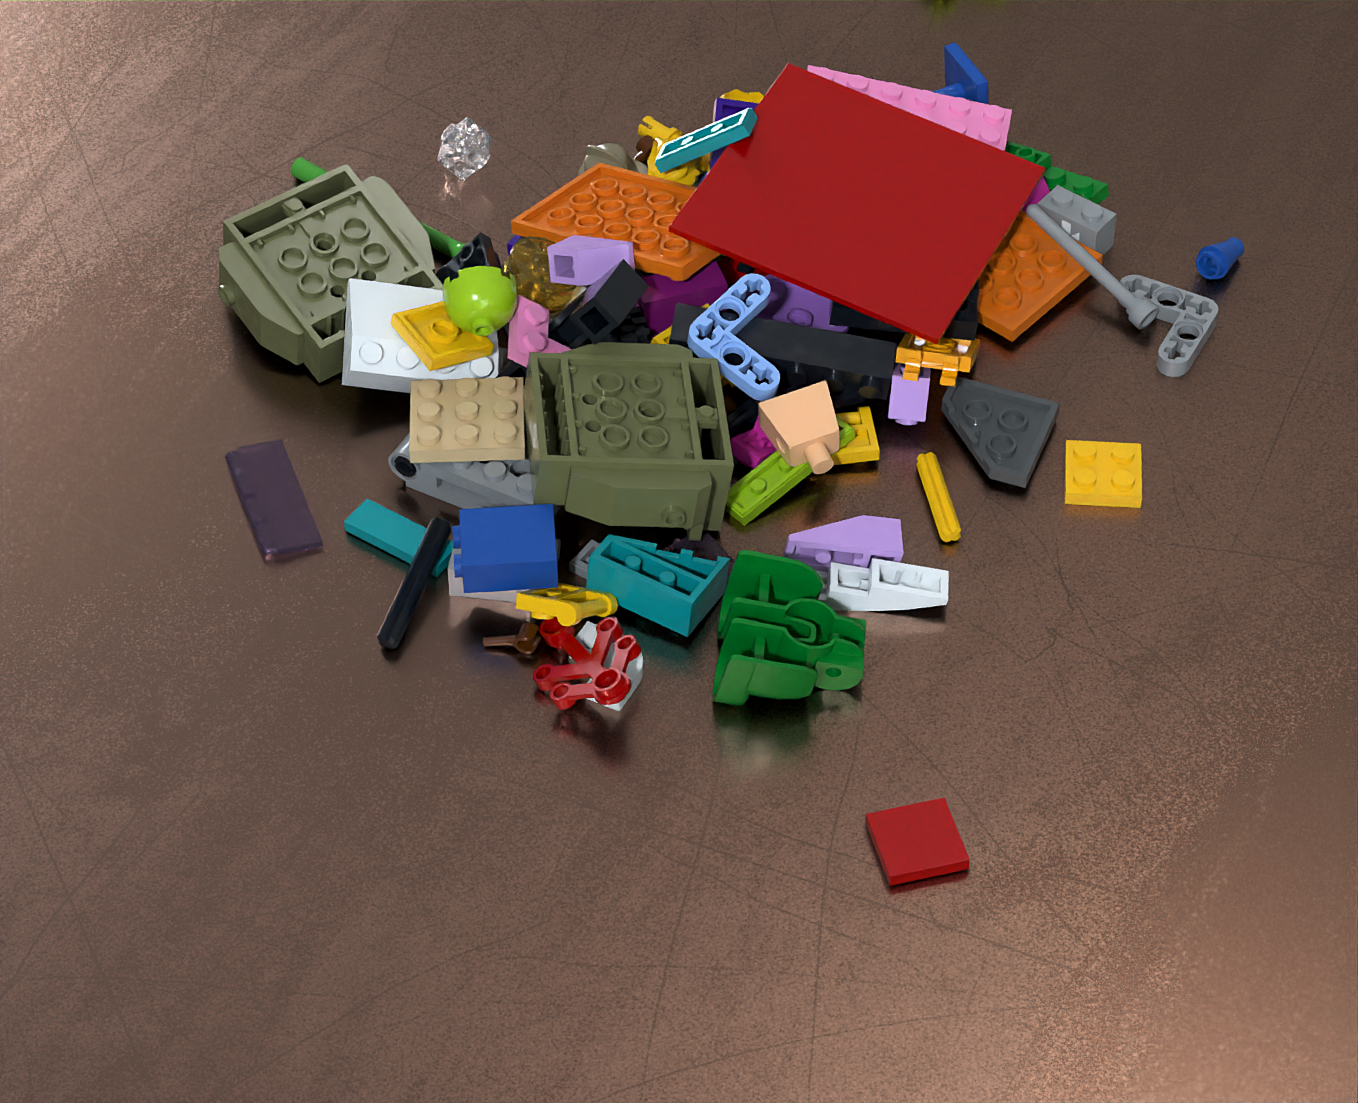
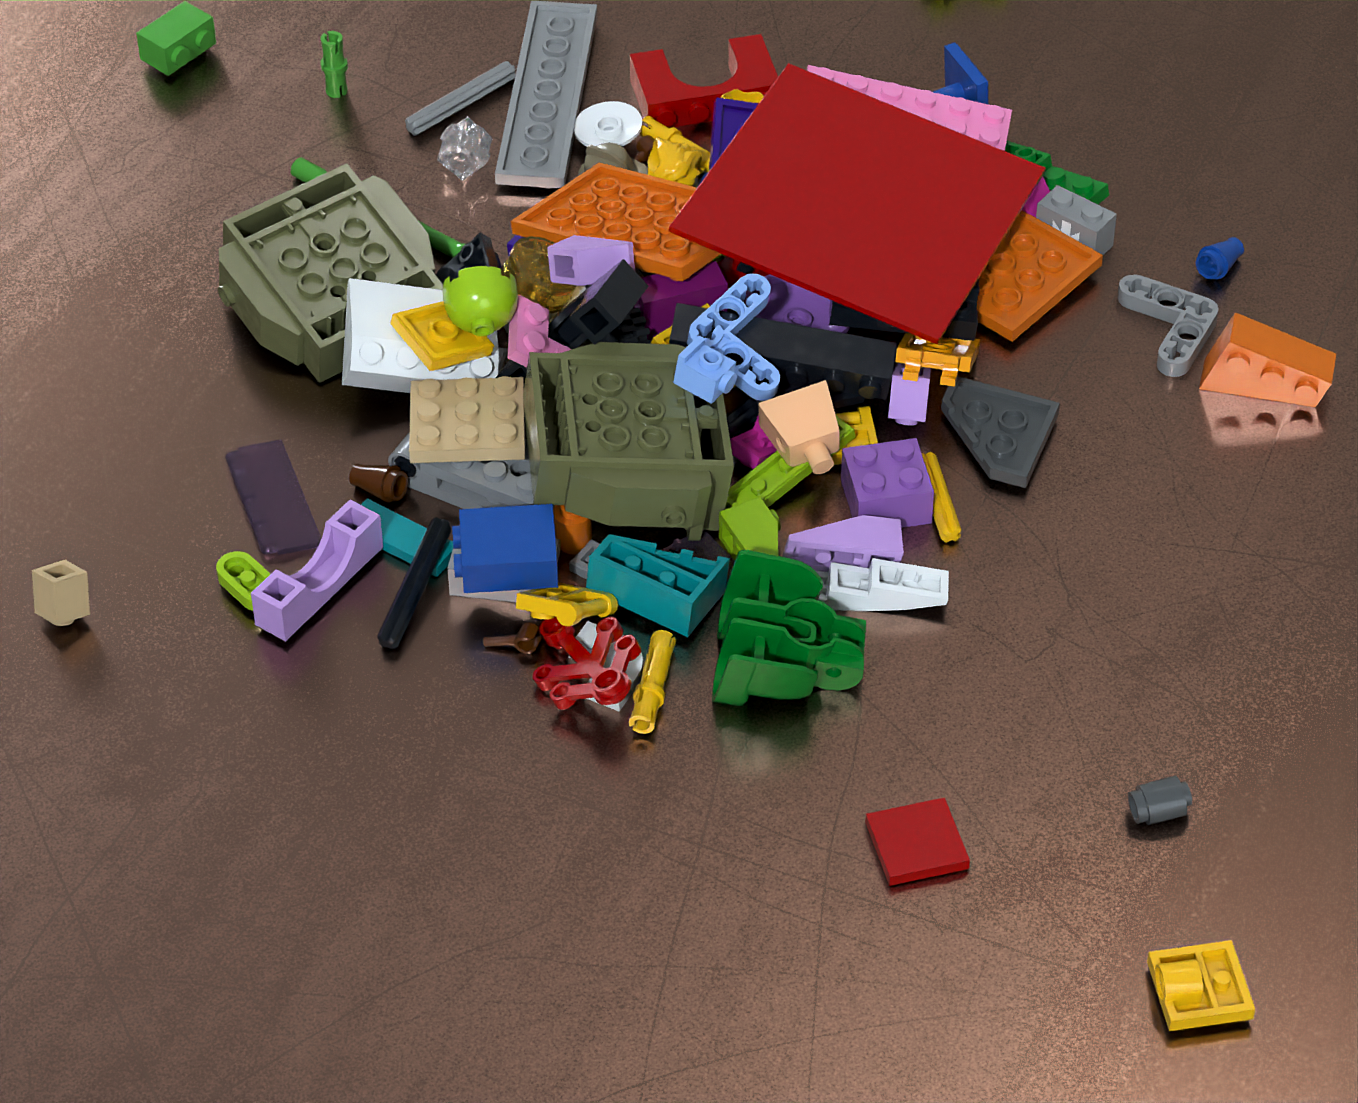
(60, 592): none -> tan brick
(176, 38): none -> bright green brick
(240, 575): none -> lime plate
(334, 64): none -> bright green pin
(347, 544): none -> lavender arch
(382, 481): none -> reddish brown cone
(460, 98): none -> light grey axle
(546, 95): none -> light grey plate
(572, 530): none -> orange brick
(608, 123): none -> white dish
(650, 693): none -> yellow pin
(683, 104): none -> red arch
(704, 371): none -> light blue brick
(706, 140): teal tile -> none
(749, 528): none -> lime slope
(888, 482): none -> medium lavender brick
(1103, 474): yellow plate -> none
(1140, 310): light grey piece -> none
(1159, 800): none -> dark grey brick
(1200, 985): none -> yellow plate
(1267, 364): none -> orange wedge

